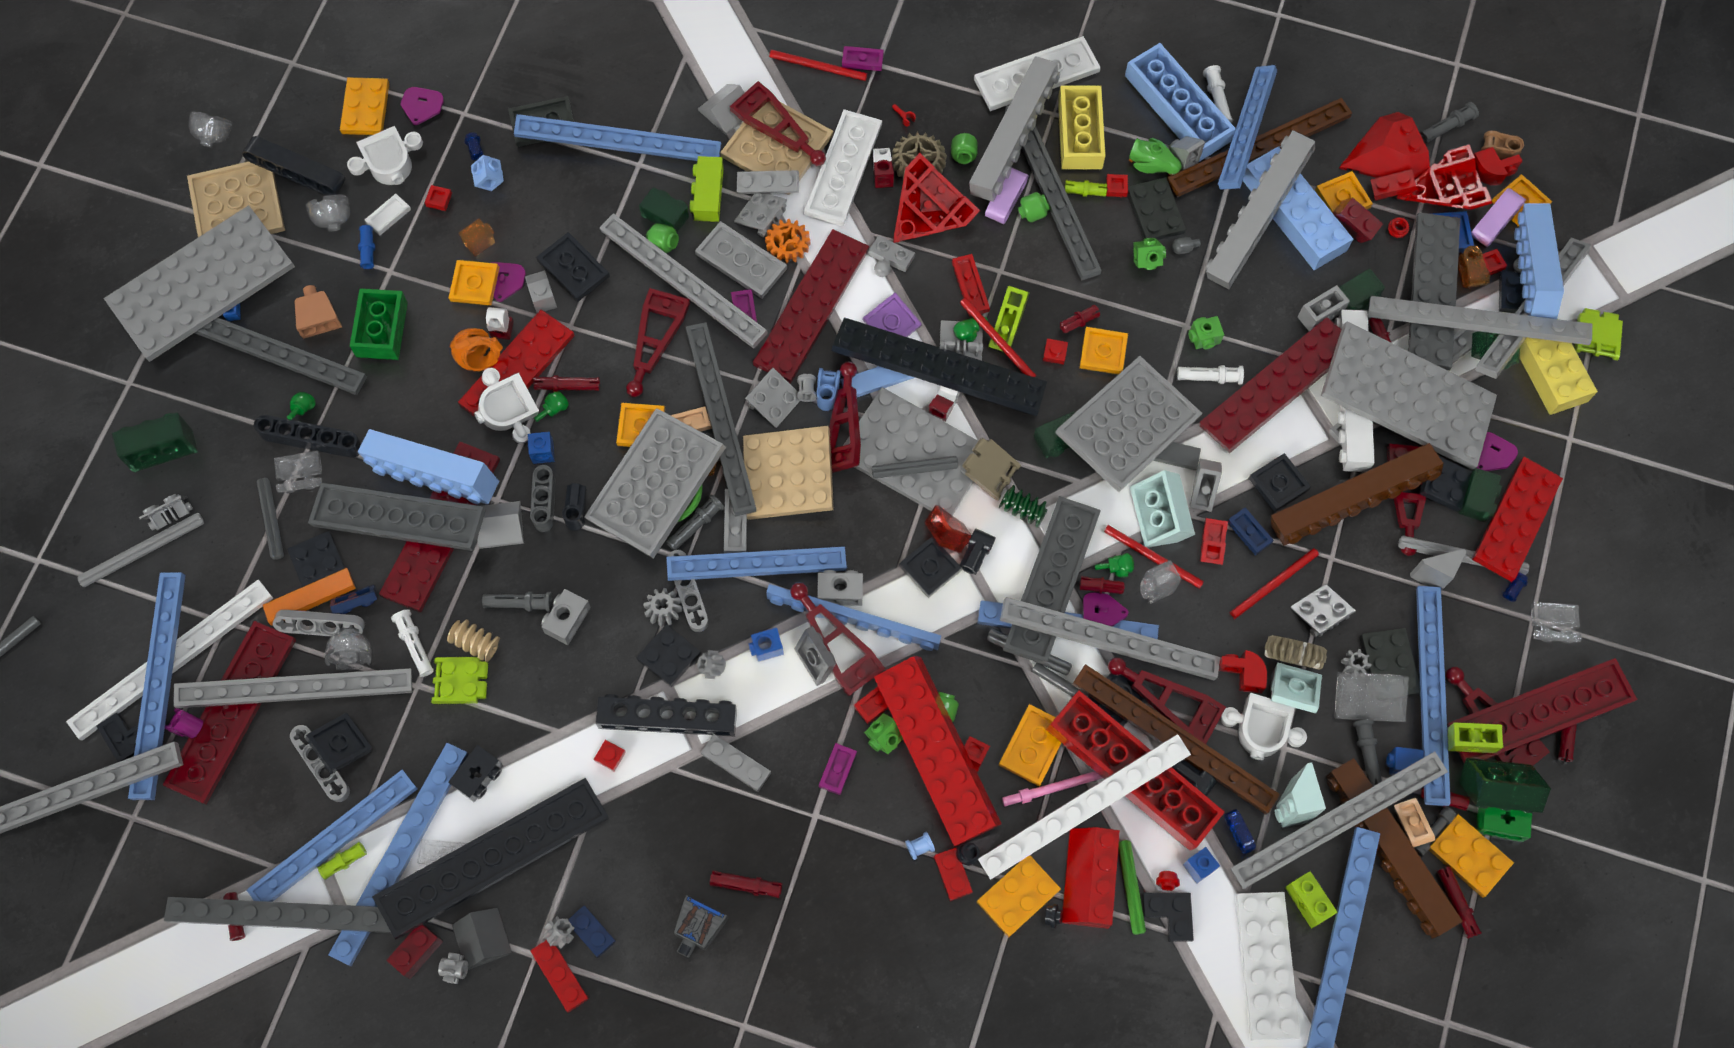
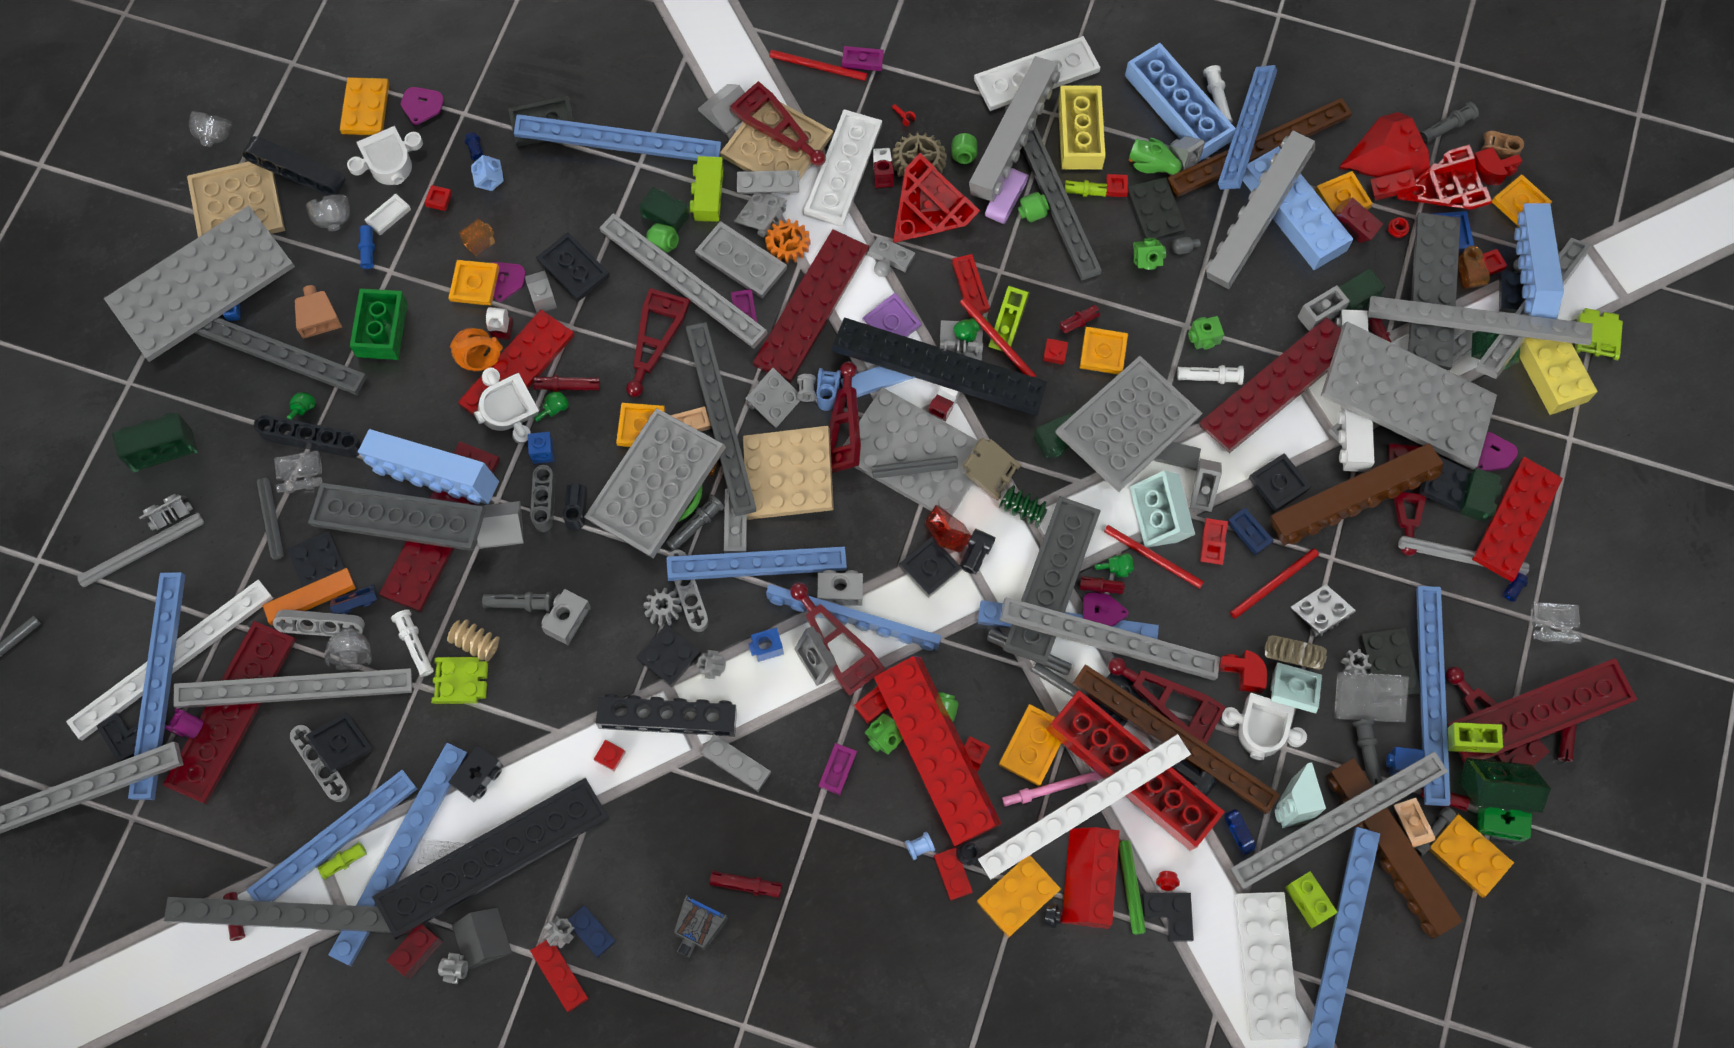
(1160, 582): clear brick -> none
(1201, 865): blue brick -> none
(1439, 569): light grey slope -> none
(1459, 902): dark red pin -> none
(1498, 217): lavender beam -> none

